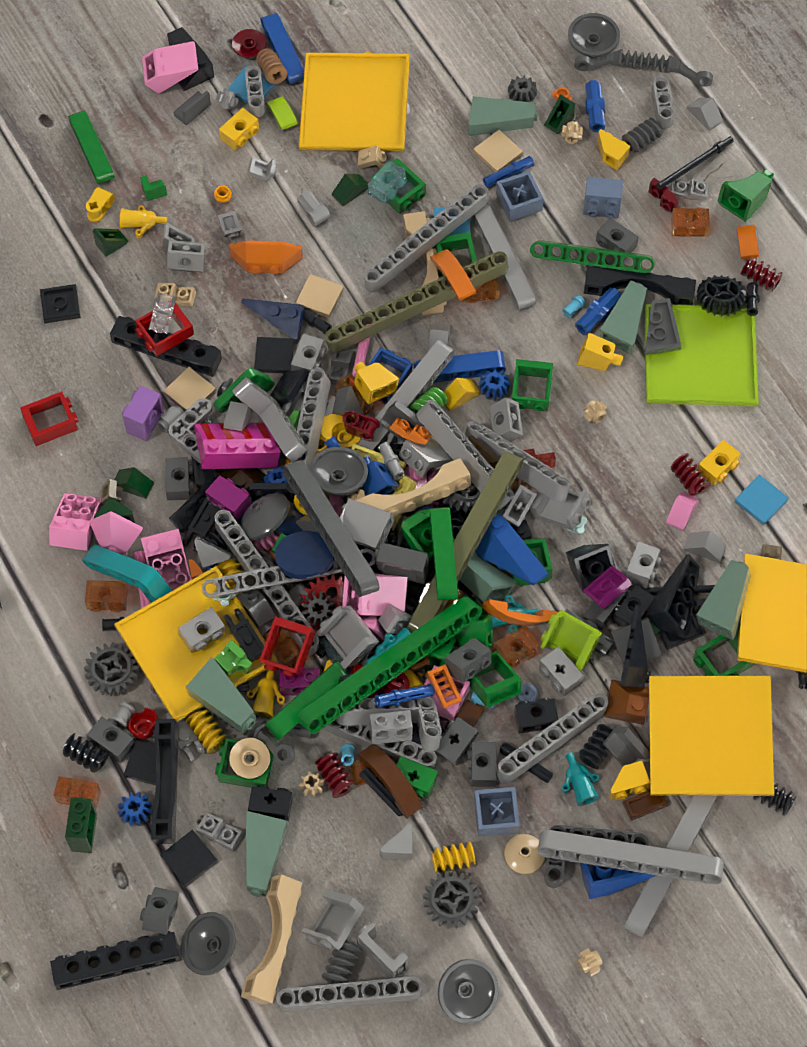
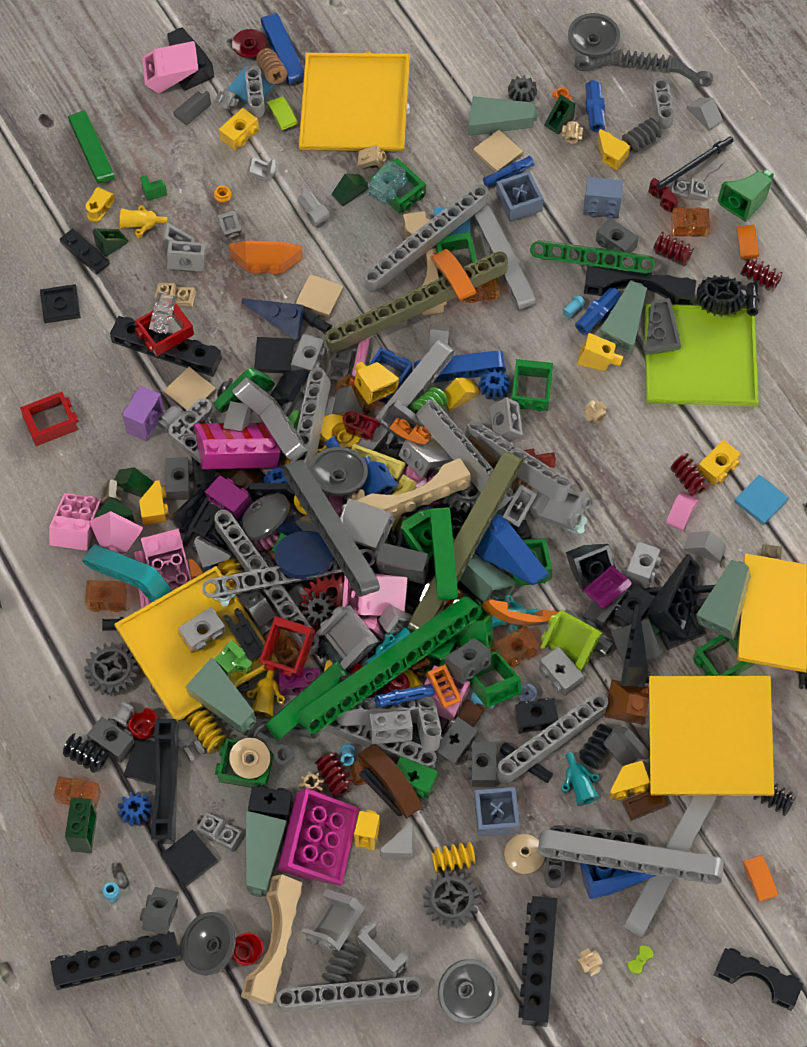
(84, 251): none -> black plate
(108, 888): none -> medium azure pin
(152, 505): none -> yellow slope
(247, 949): none -> red hair
(318, 838): none -> dark pink slope
(367, 829): none -> yellow brick
(391, 461): light grey pin -> none
(546, 908): none -> black brick
(636, 966): none -> lime piece
(674, 250): none -> dark red piece
(760, 877): none -> orange slope
(783, 988): none -> black arch

